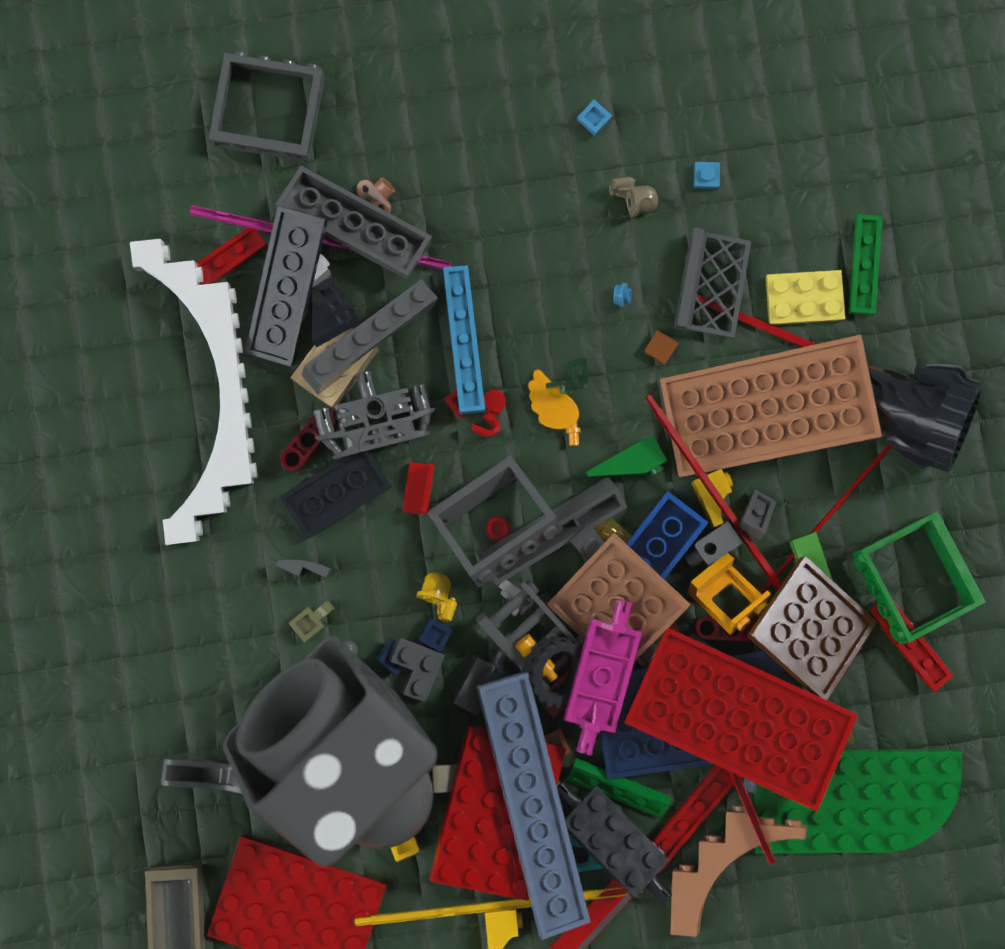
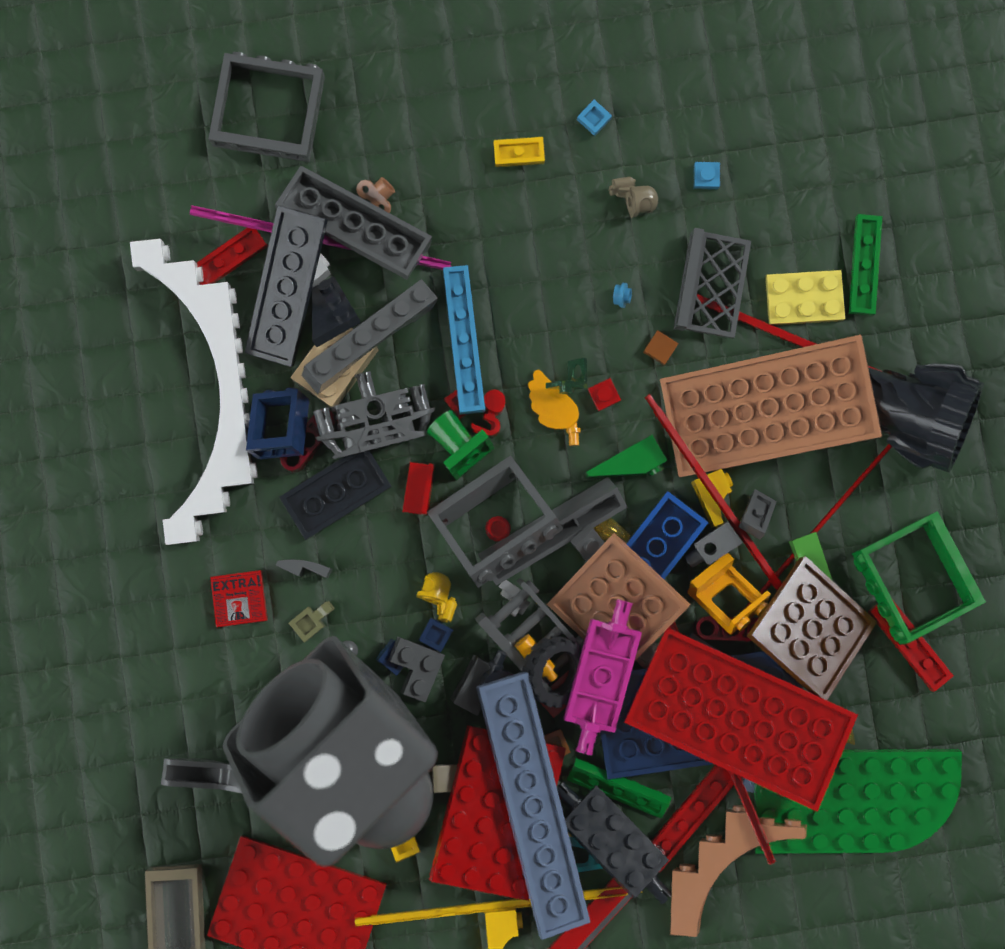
(239, 598): none -> red tile
(282, 446): none -> dark blue window
(463, 448): none -> green plant
(519, 151): none -> yellow plate
(604, 394): none -> red plate

